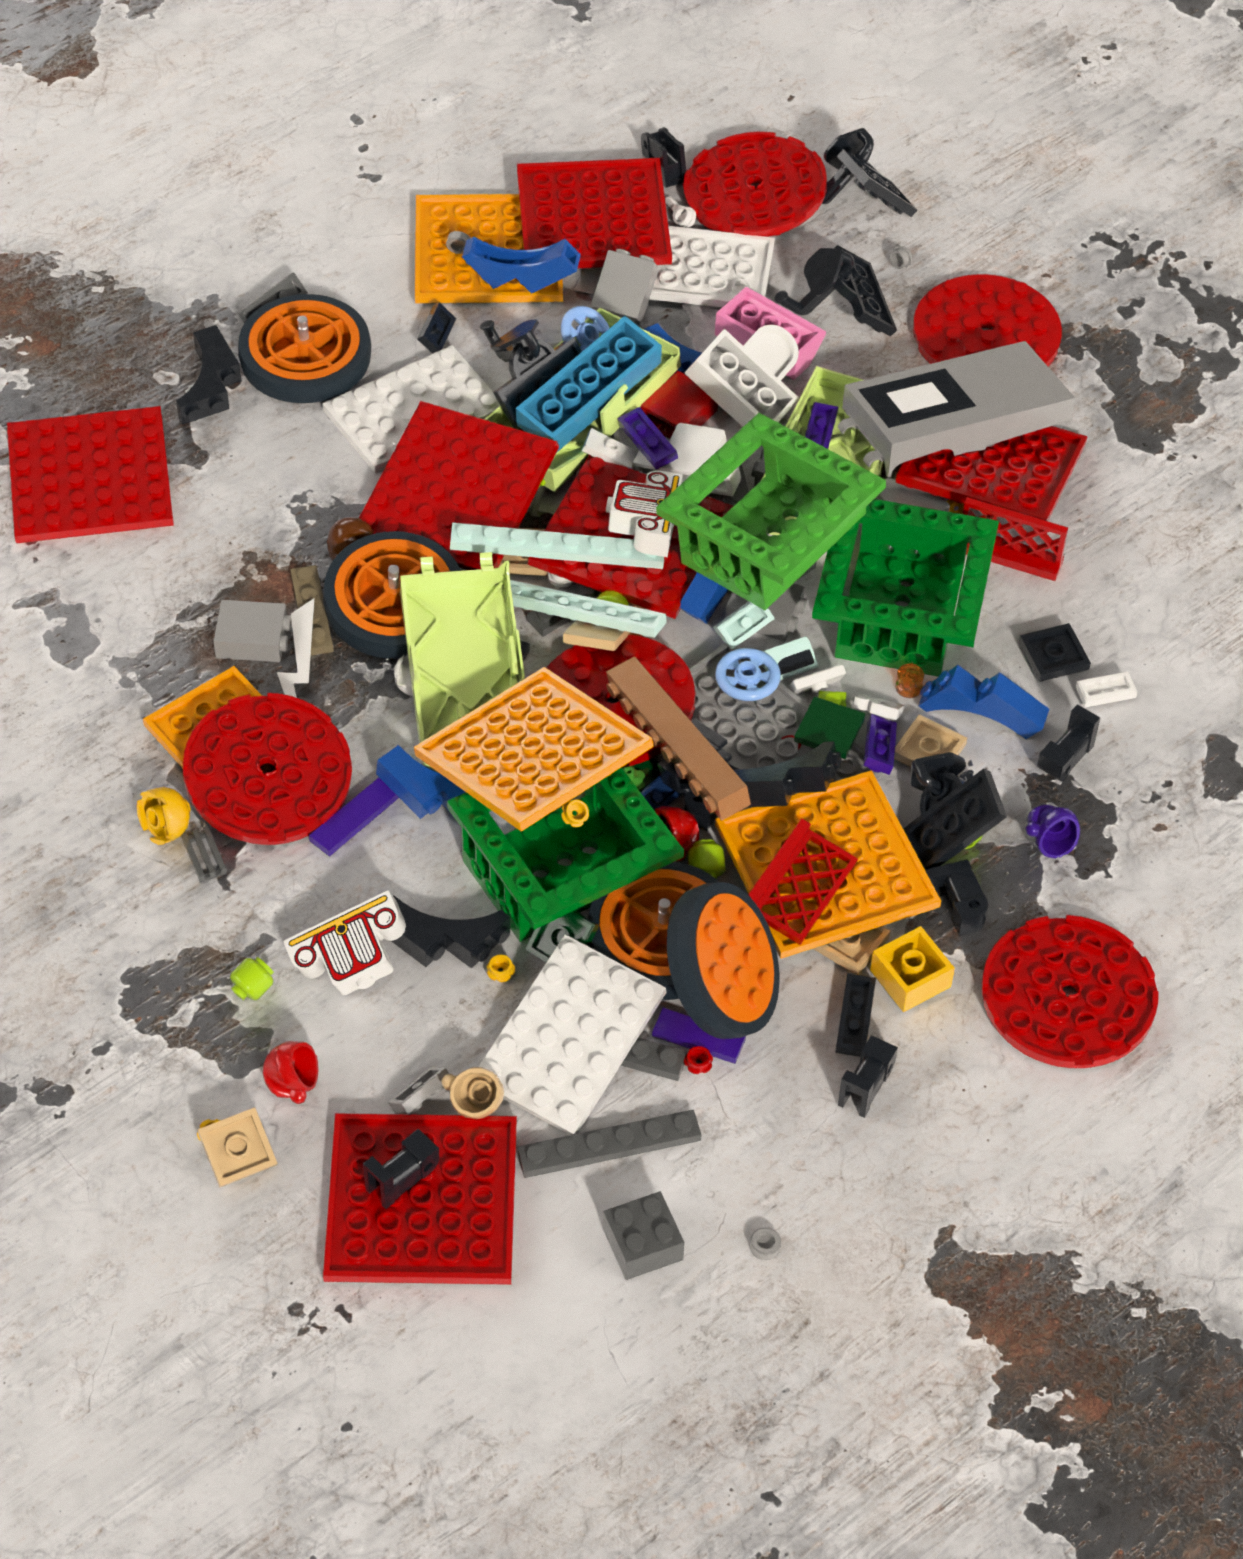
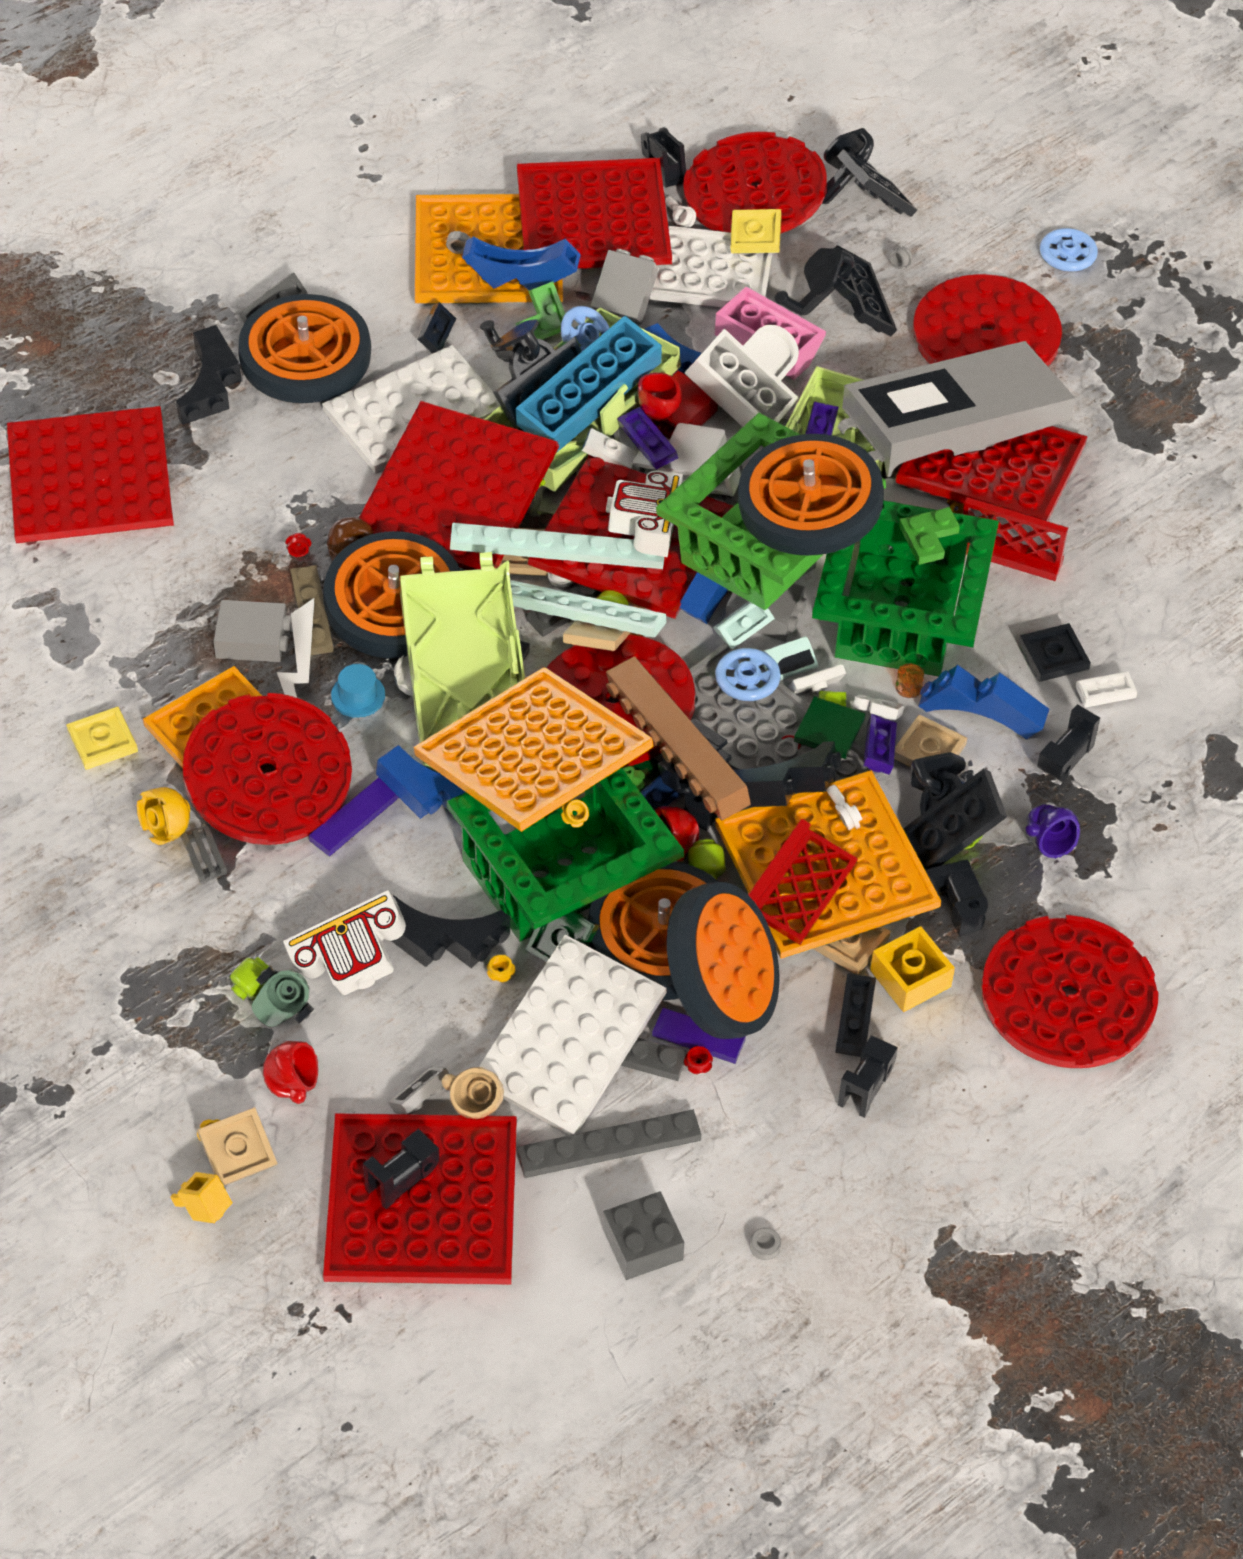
(102, 738): none -> light yellow tile
(203, 1197): none -> yellow brick
(281, 997): none -> sand green cap
(298, 544): none -> red plate
(357, 691): none -> dark azure piece
(548, 310): none -> bright green plate
(659, 395): none -> red piece
(756, 231): none -> light yellow tile
(810, 494): none -> wheel
(849, 815): none -> white plate
(924, 530): none -> bright green plate
(1068, 249): none -> light blue plate

